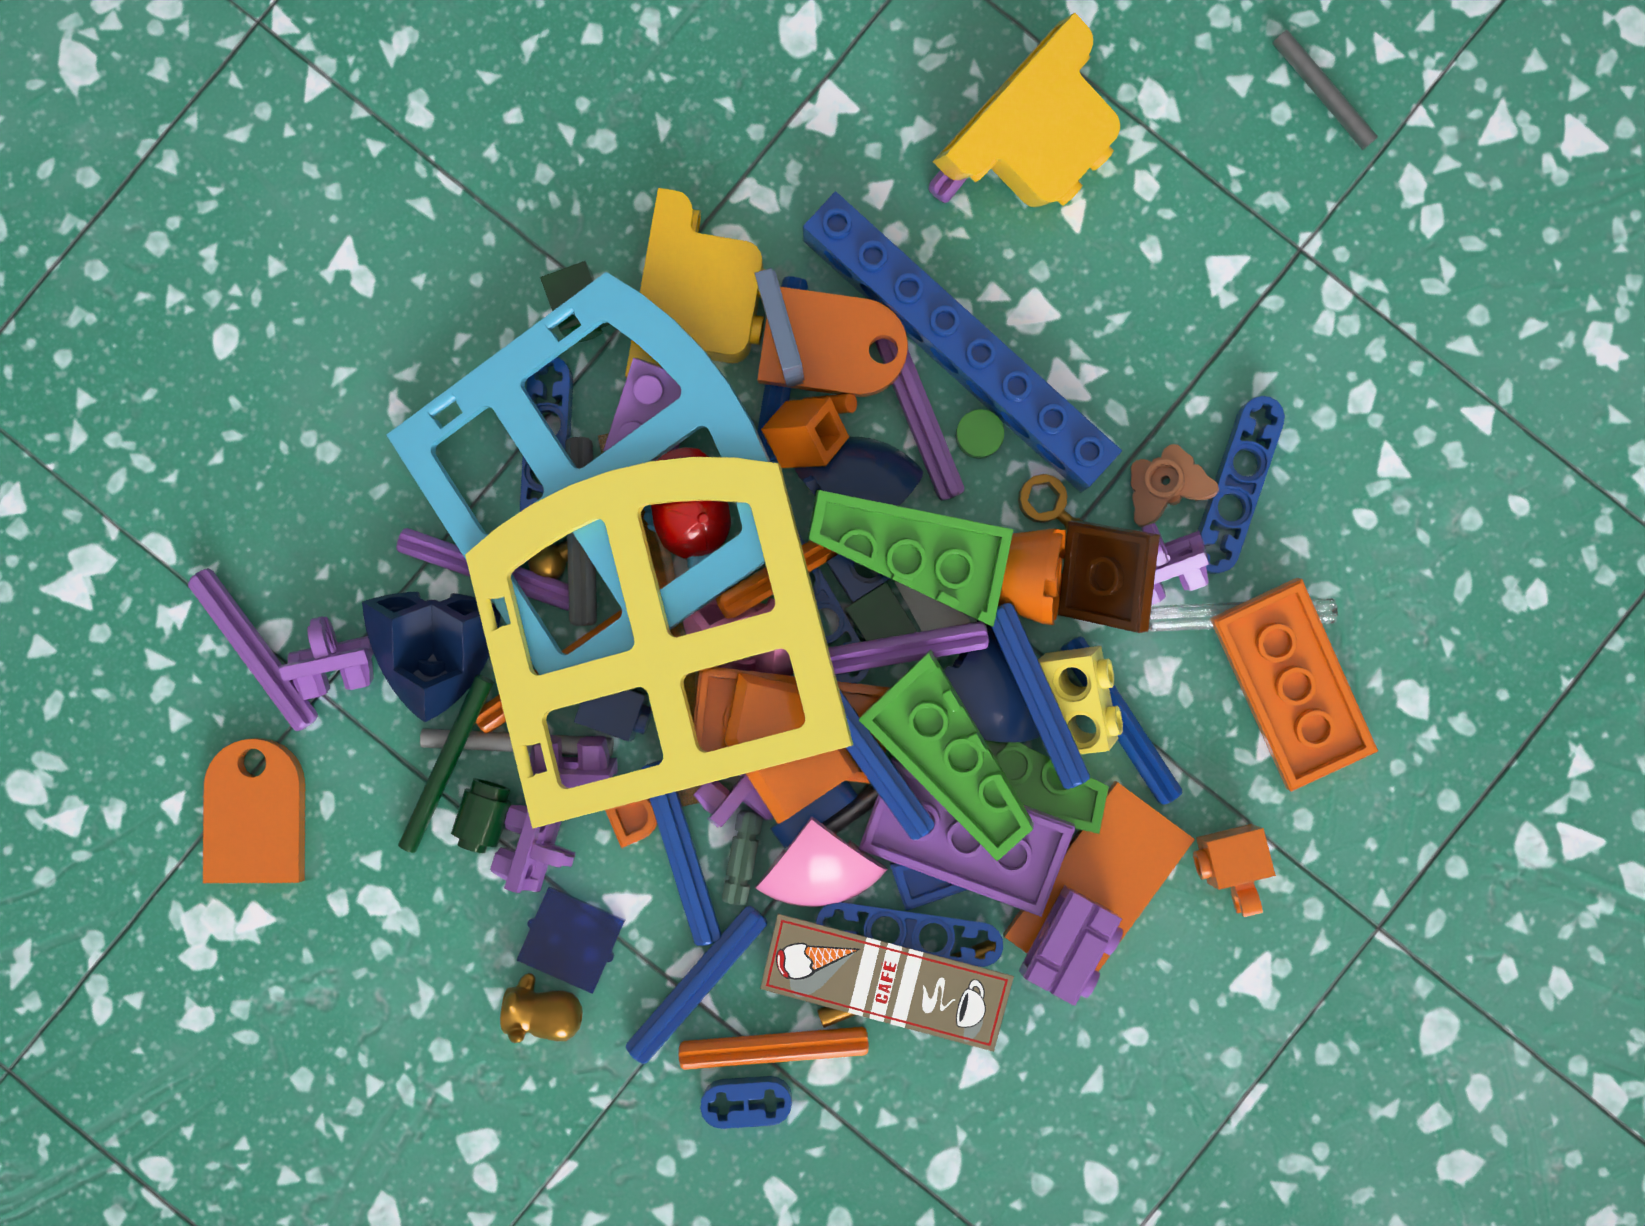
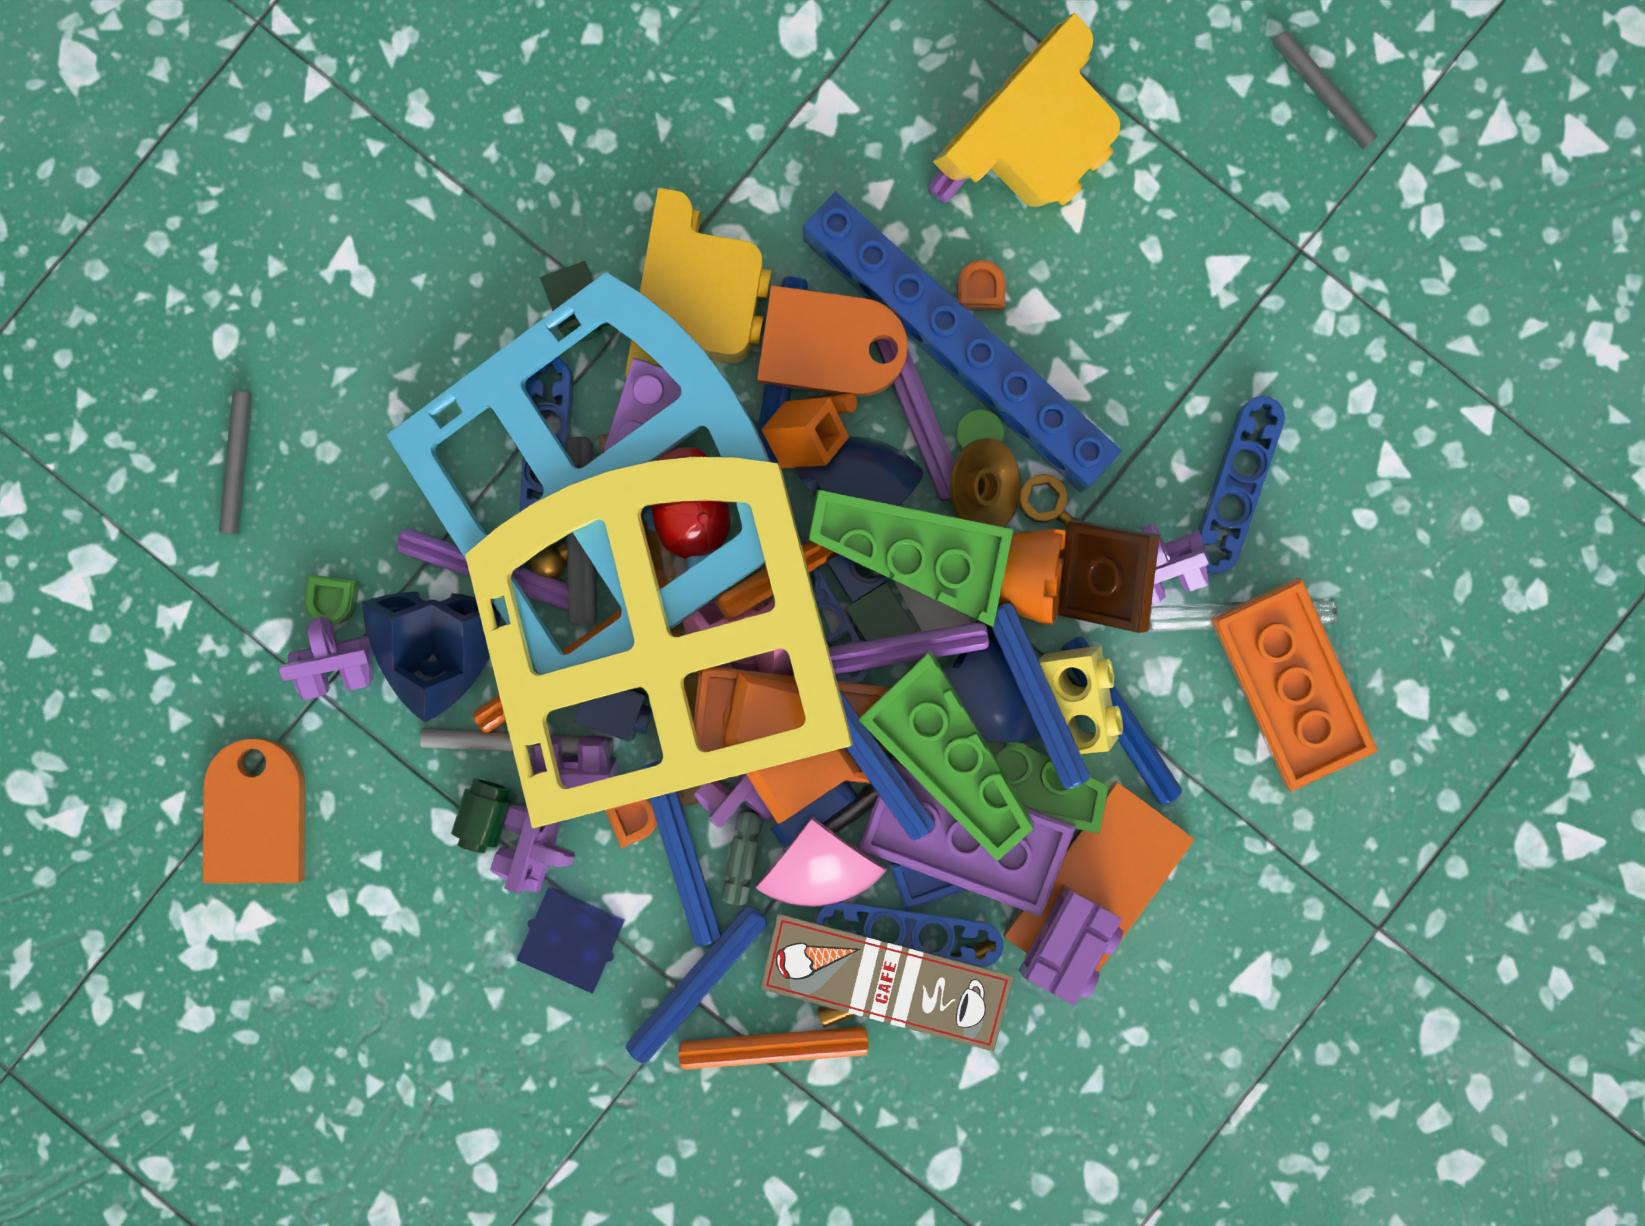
(235, 462): none -> flat silver bar
(251, 648): medium lavender axle -> none
(330, 598): none -> bright green tile
(445, 763): dark green bar -> none
(543, 1014): pearl gold animal -> none
(745, 1090): blue beam -> none
(780, 327): sand blue tile -> none
(981, 287): none -> orange tile
(985, 483): none -> pearl gold dish
(1185, 477): nougat animal -> none
(1235, 861): orange brick -> none

